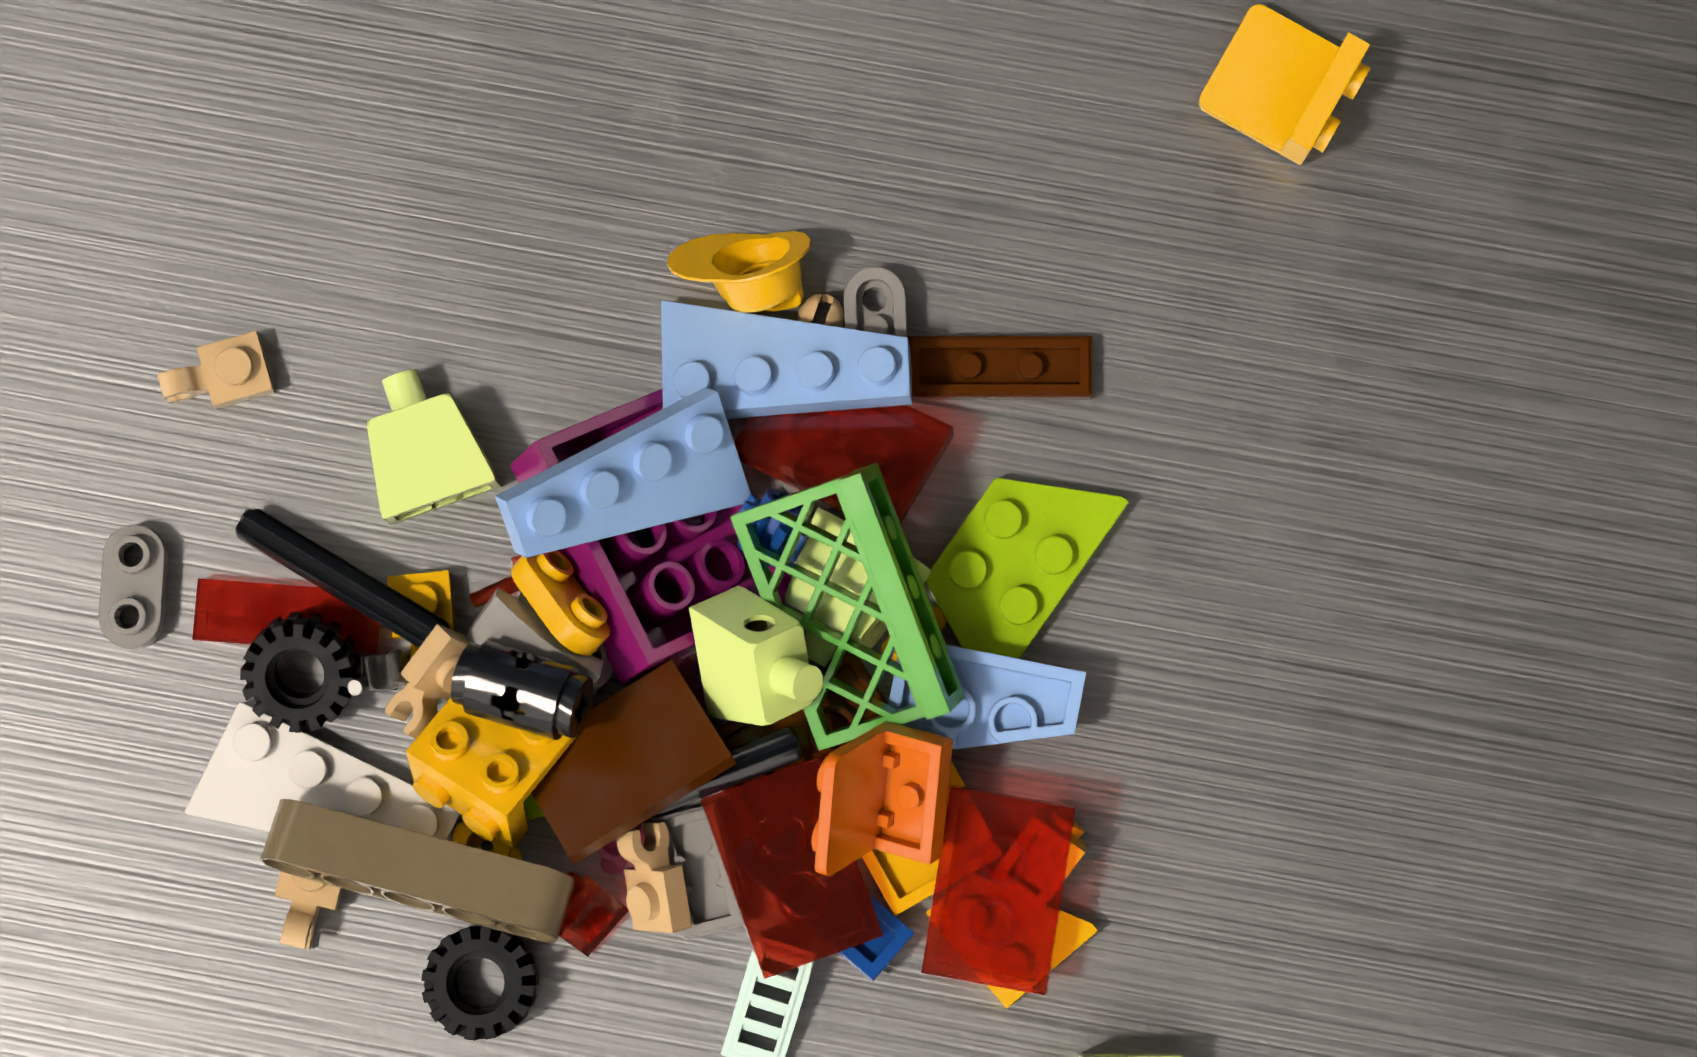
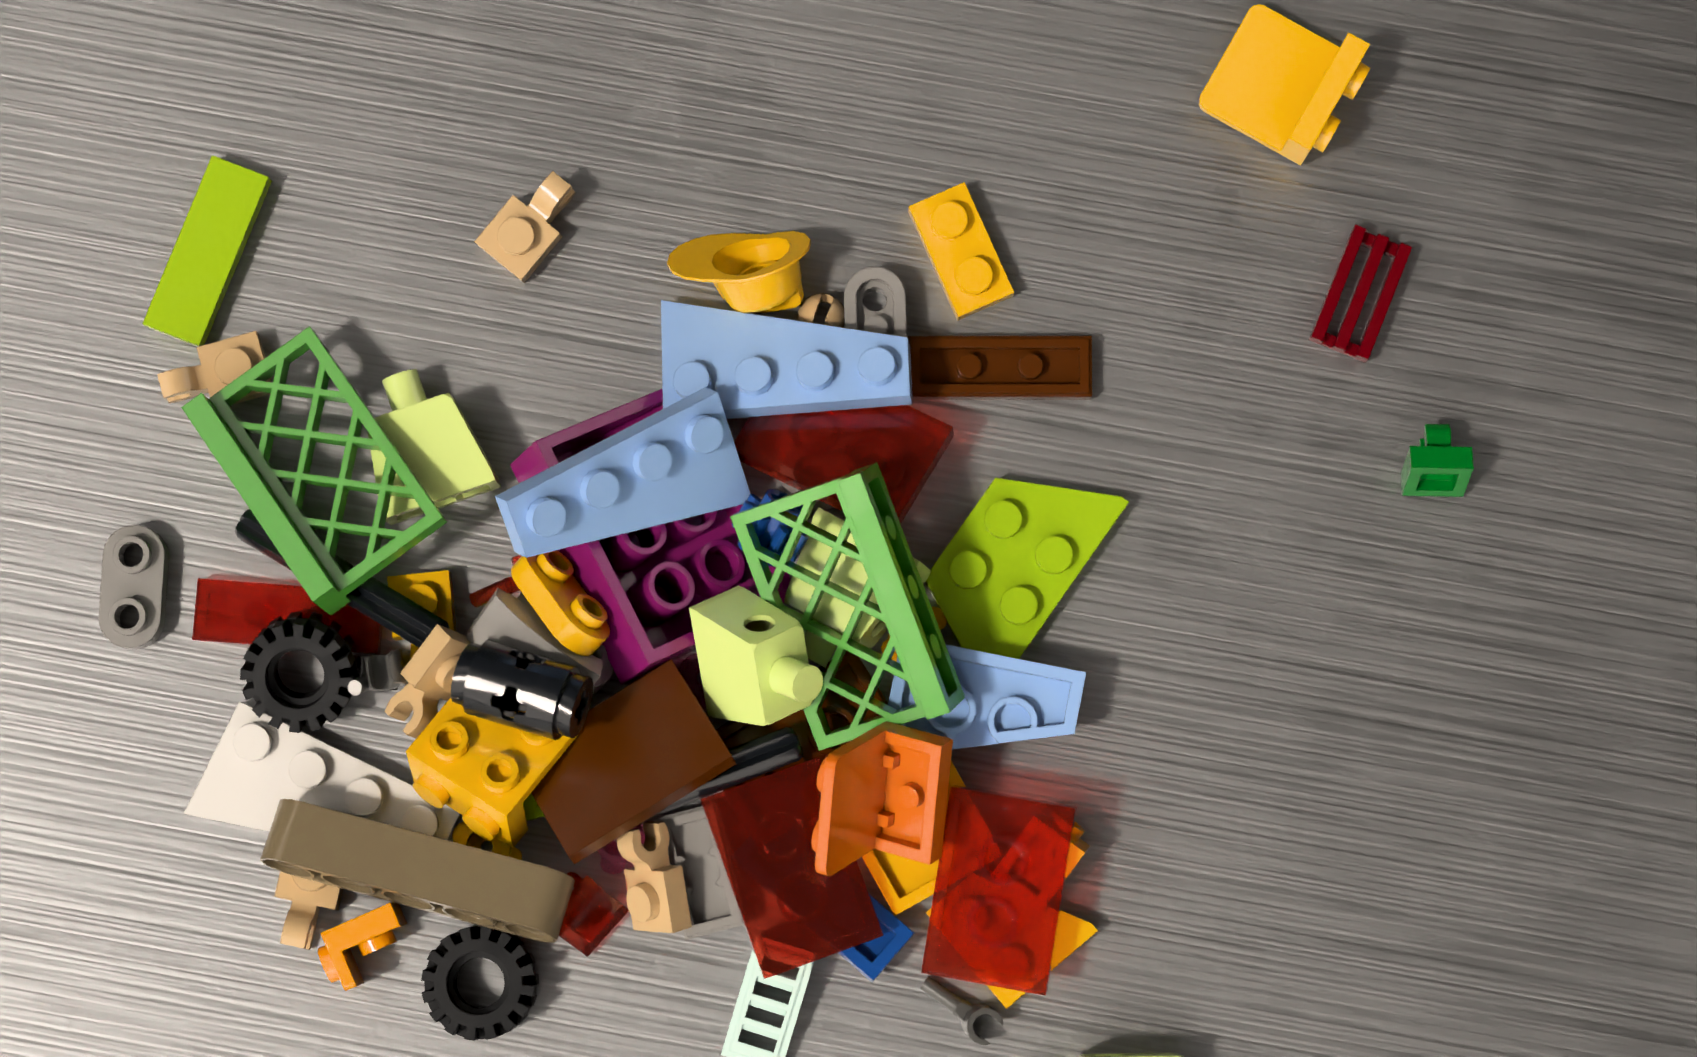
(207, 252): none -> lime tile
(270, 500): none -> bright green fence
(367, 931): none -> light orange bracket
(521, 233): none -> tan plate
(961, 251): none -> yellow plate
(961, 1008): none -> dark grey hand
(1379, 245): none -> dark red tile
(1436, 466): none -> green tile

